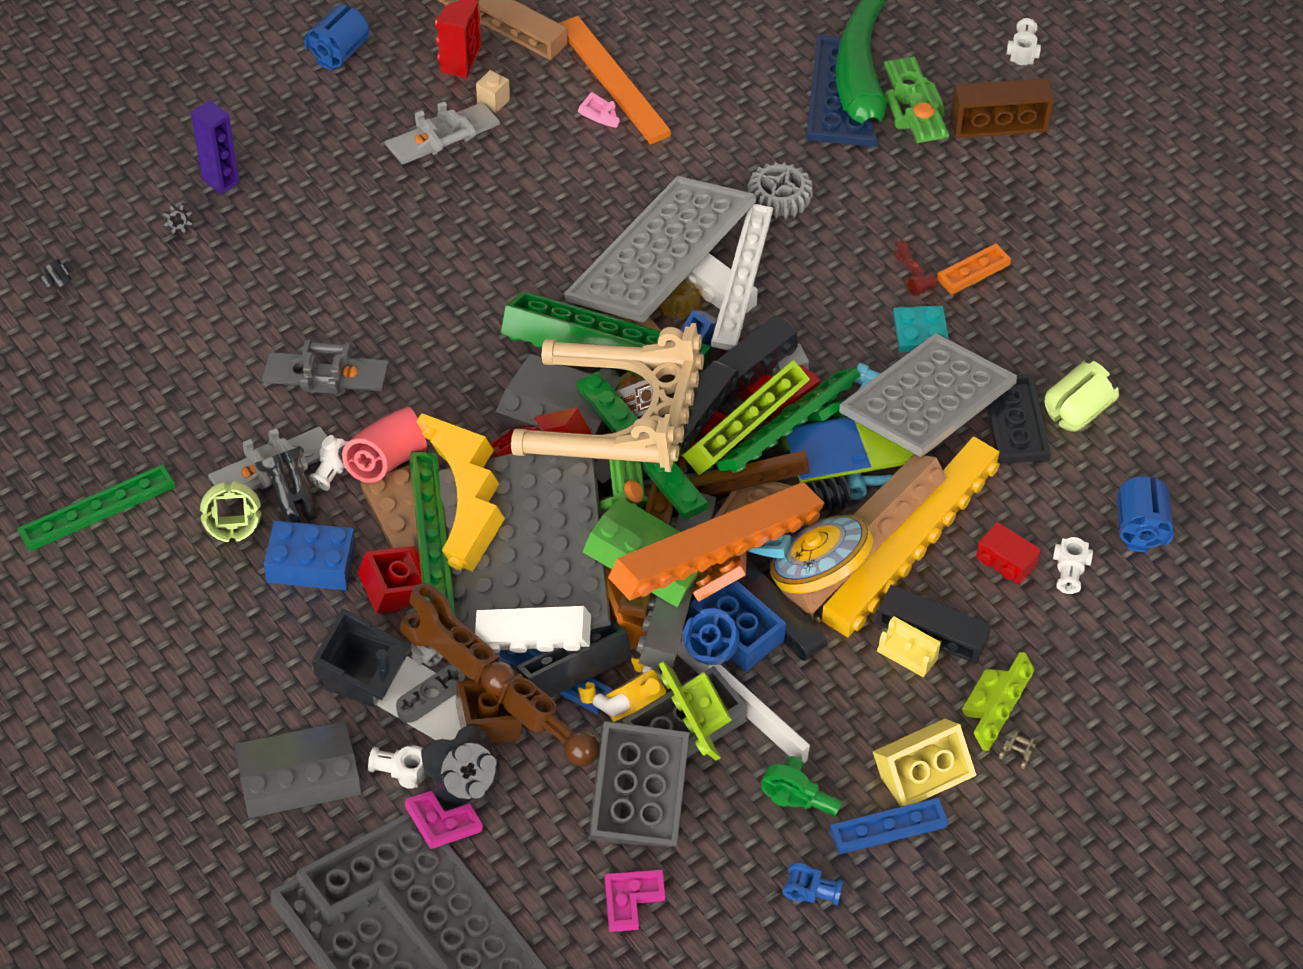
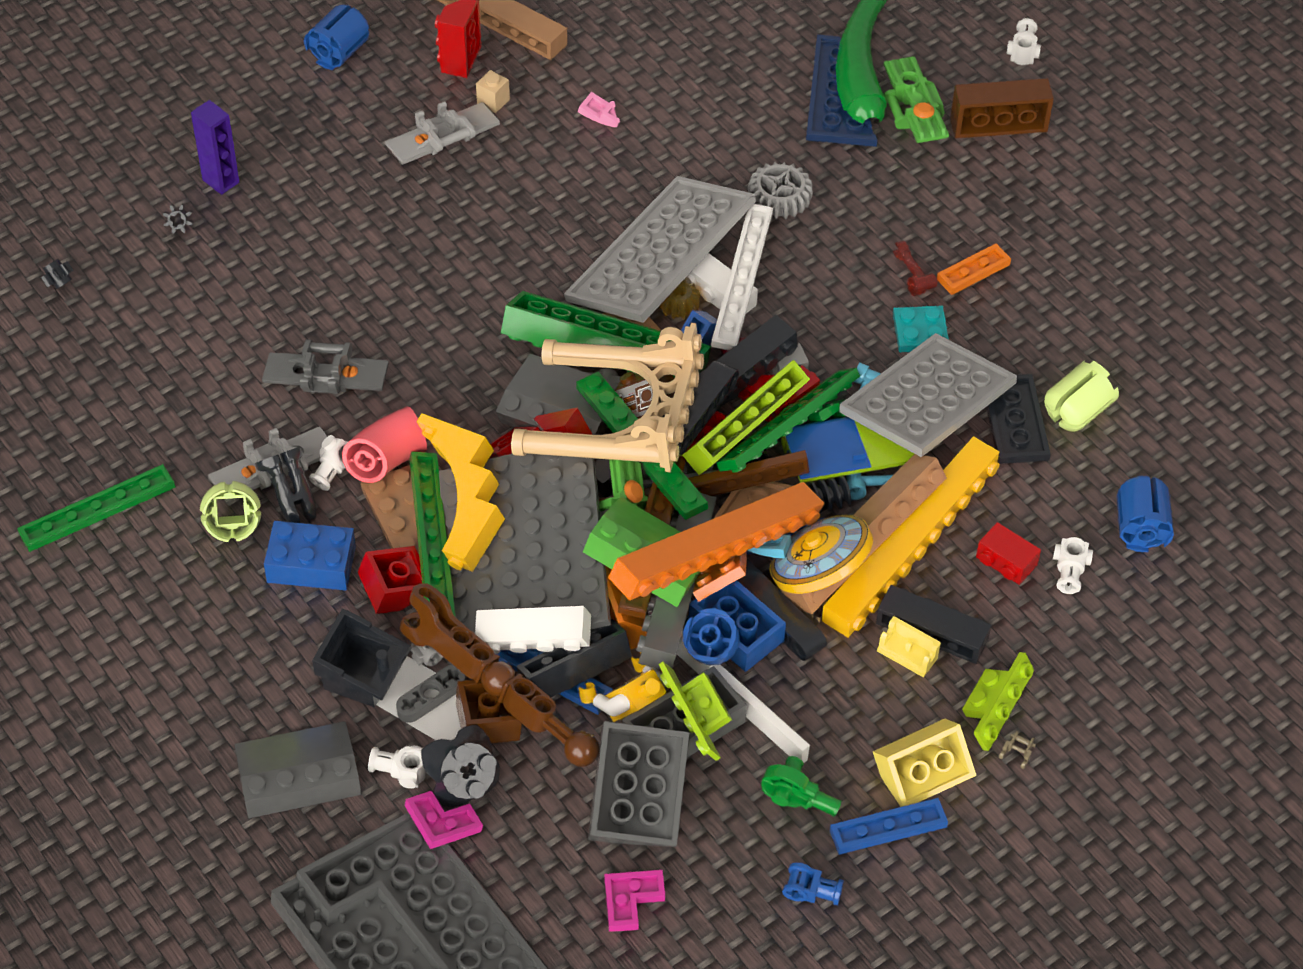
(615, 81): orange tile -> none

